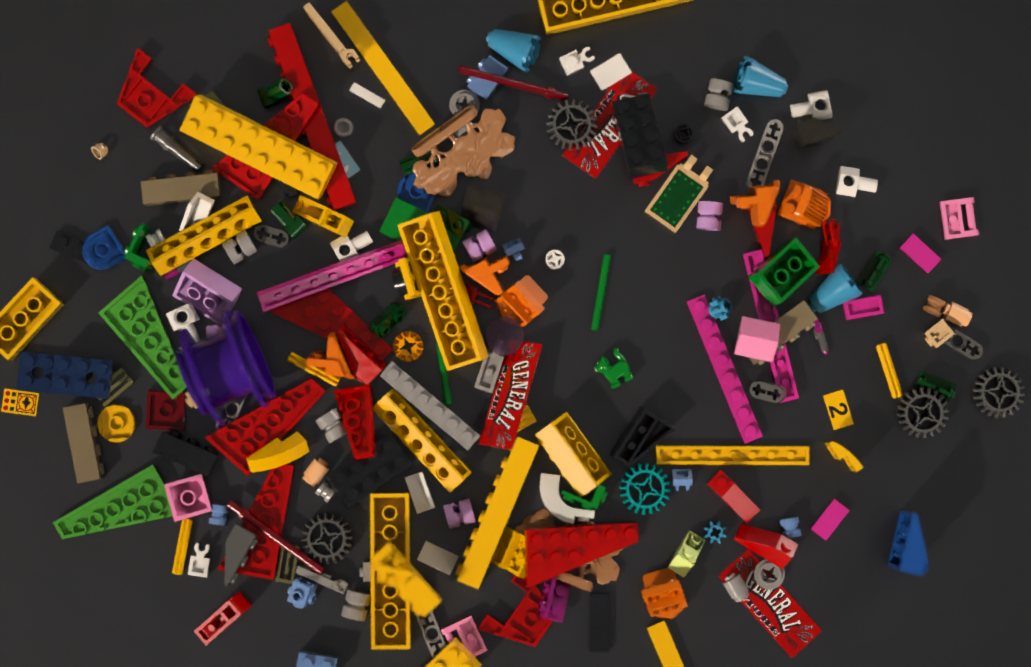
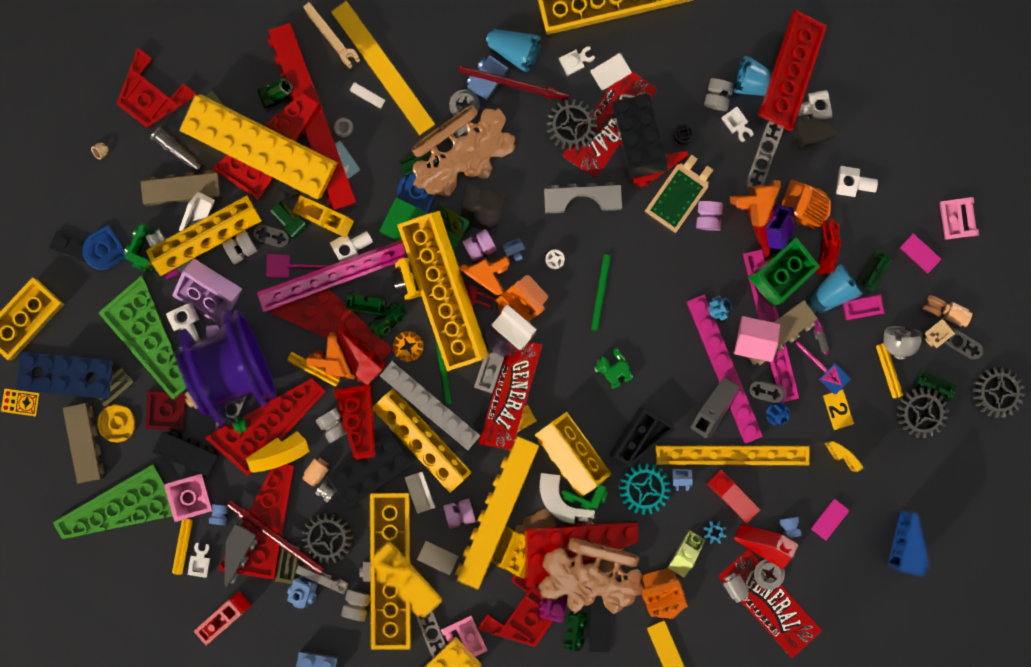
(240, 424): none -> green plate
(280, 266): none -> dark pink piece
(373, 304): none -> dark green hinge
(514, 327): none -> white panel
(575, 640): none -> dark green hinge
(586, 582): none -> medium nougat plant
(606, 196): none -> light grey arch
(715, 408): none -> dark grey slope
(778, 414): none -> blue gear
(780, 227): none -> dark purple brick
(792, 70): none -> red tile
(833, 378): none -> piece
(902, 342): none -> light grey cylinder

